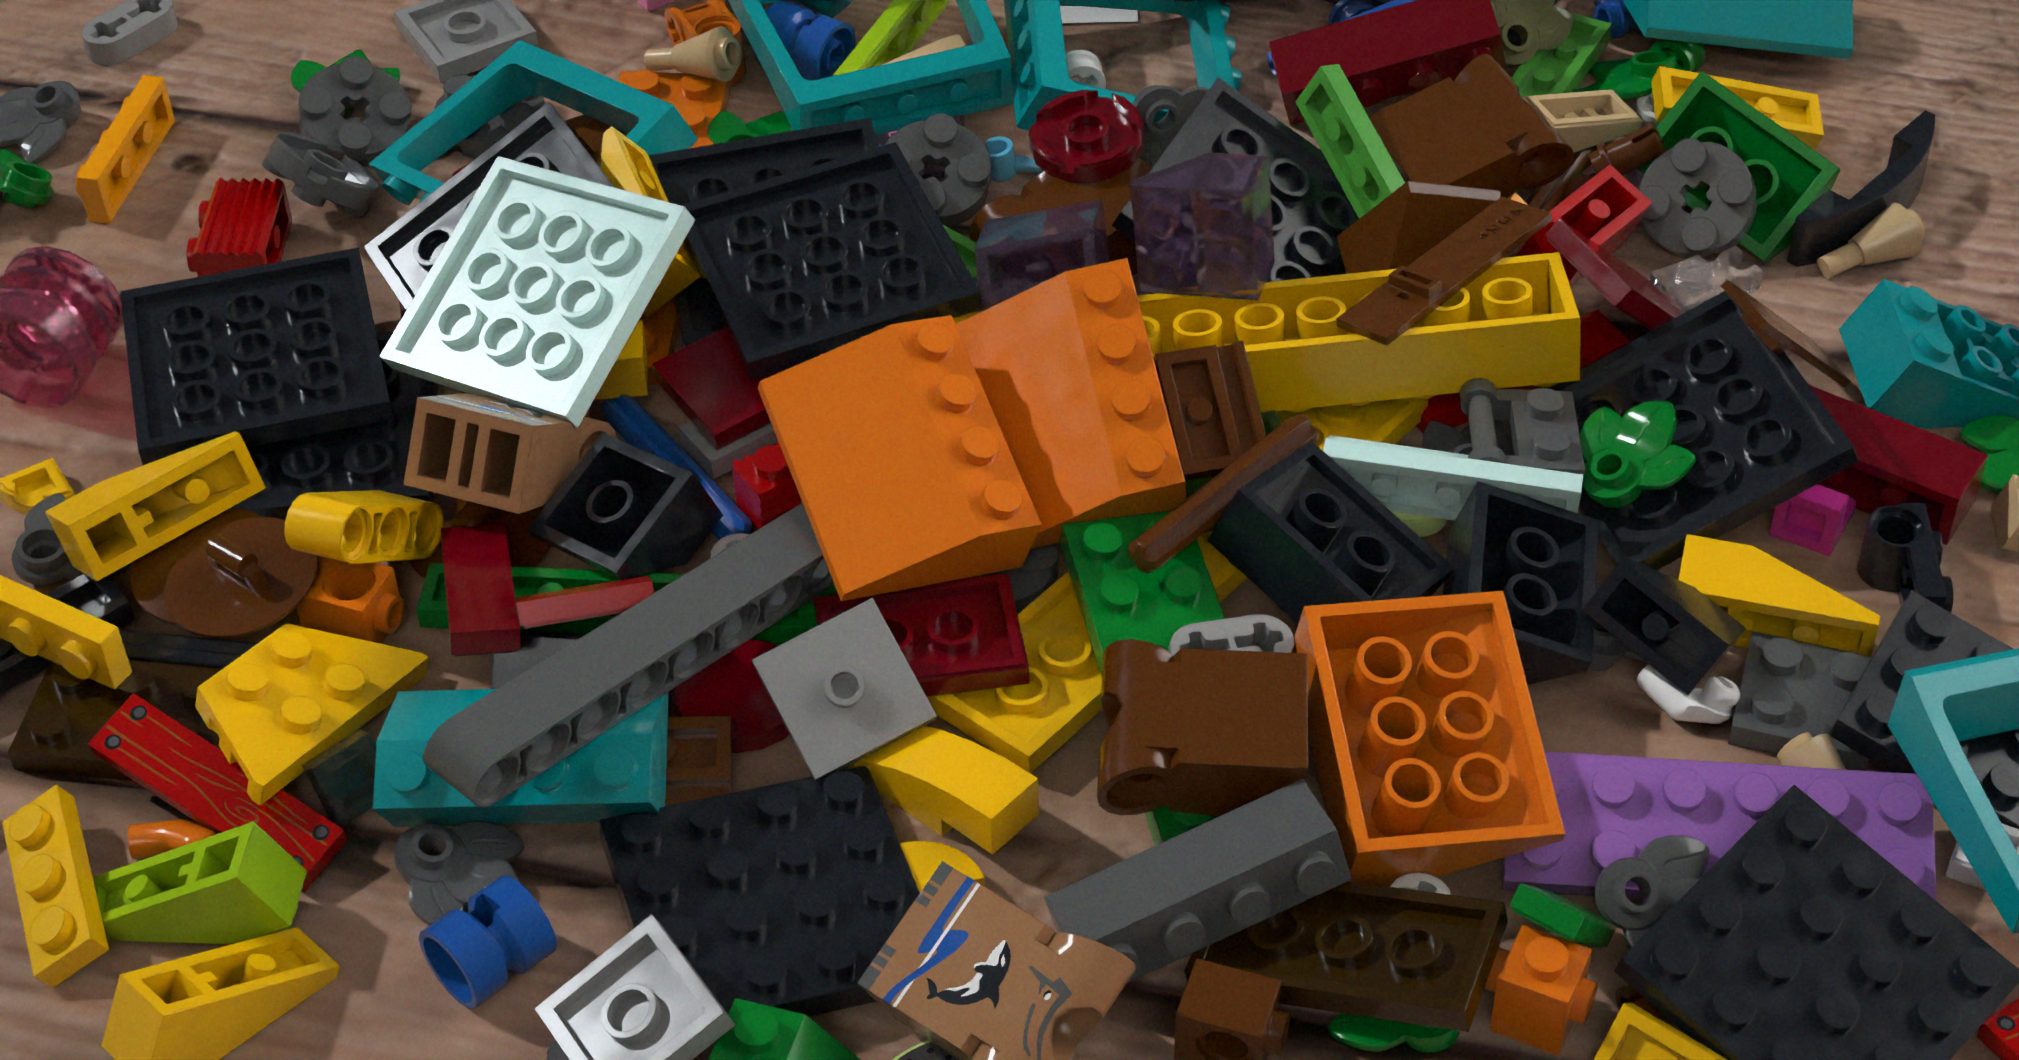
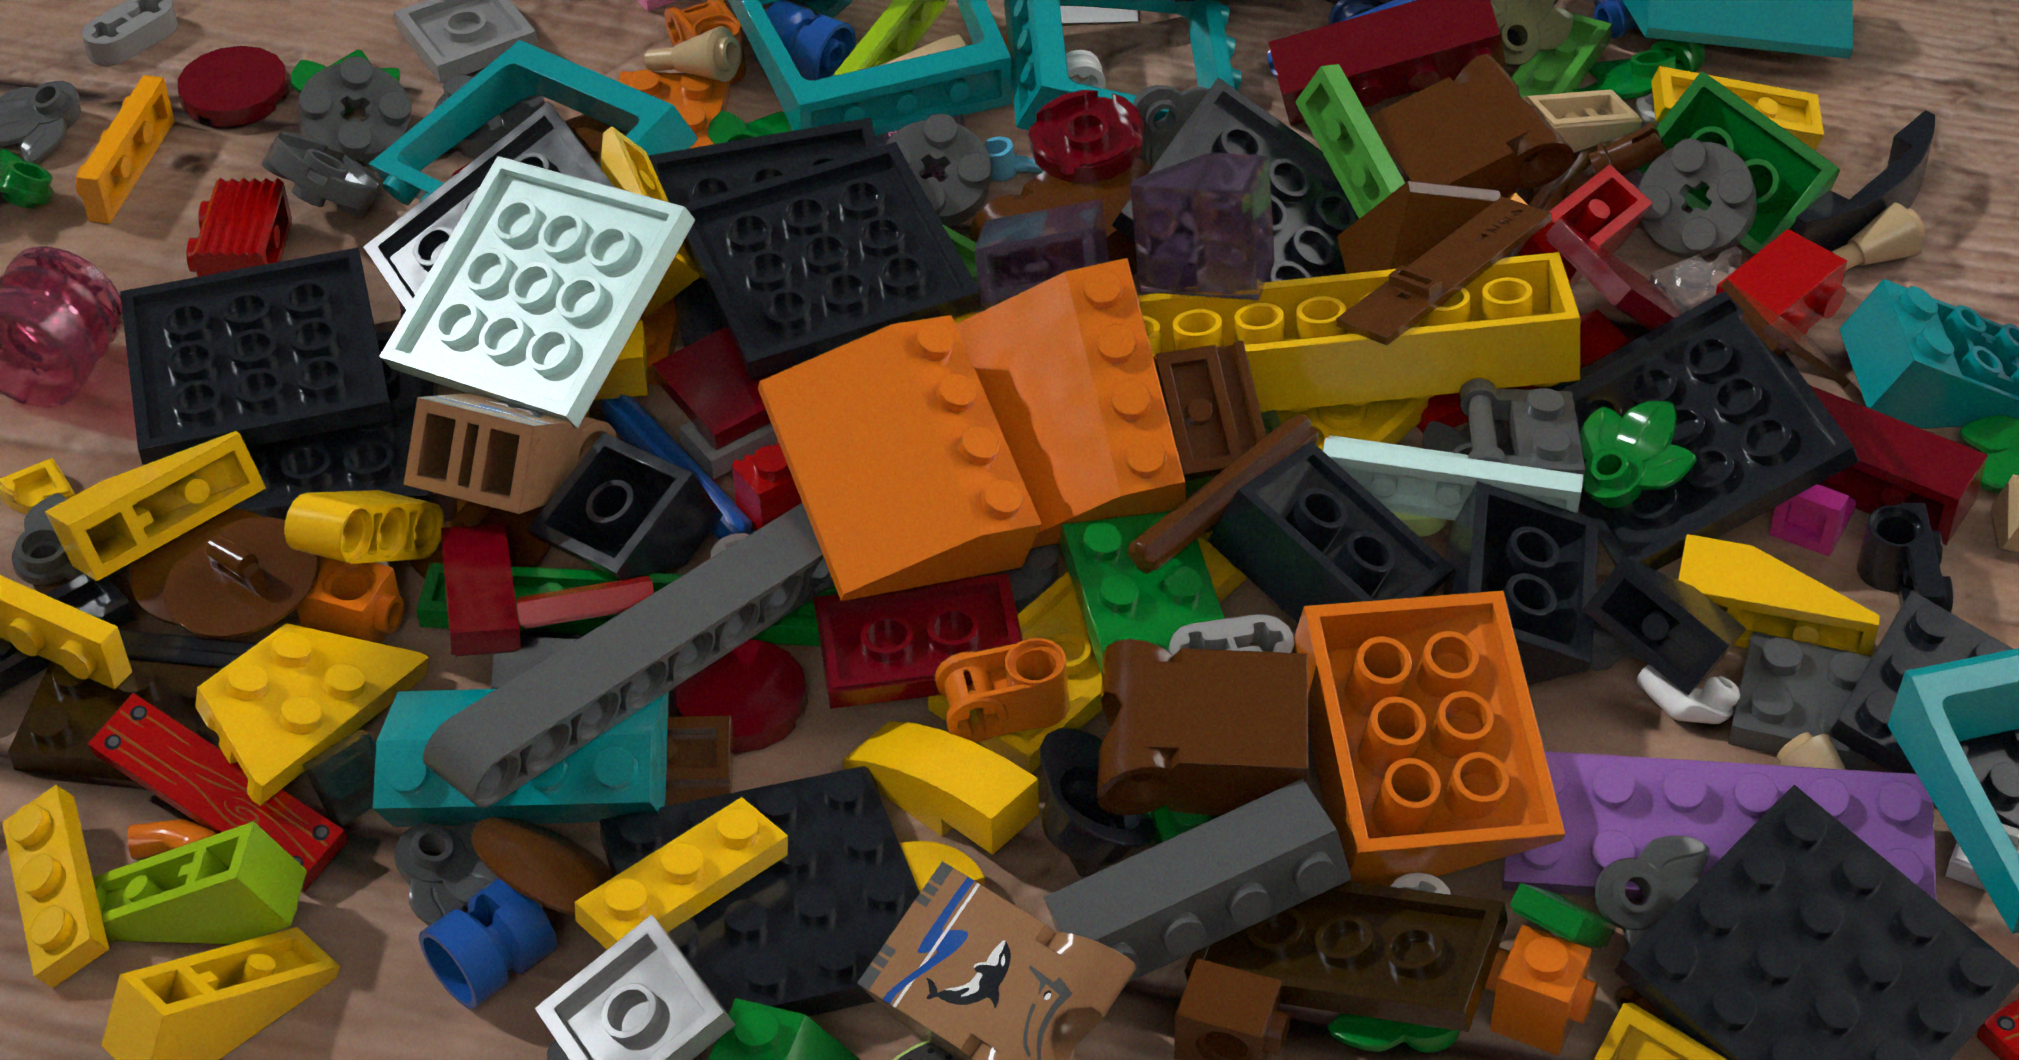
(233, 85): none -> dark red tile
(538, 862): none -> reddish brown shield
(684, 874): none -> yellow plate
(844, 689): light grey plate -> none
(1011, 689): none -> orange piece
(1072, 811): none -> black piece
(1793, 280): none -> red brick

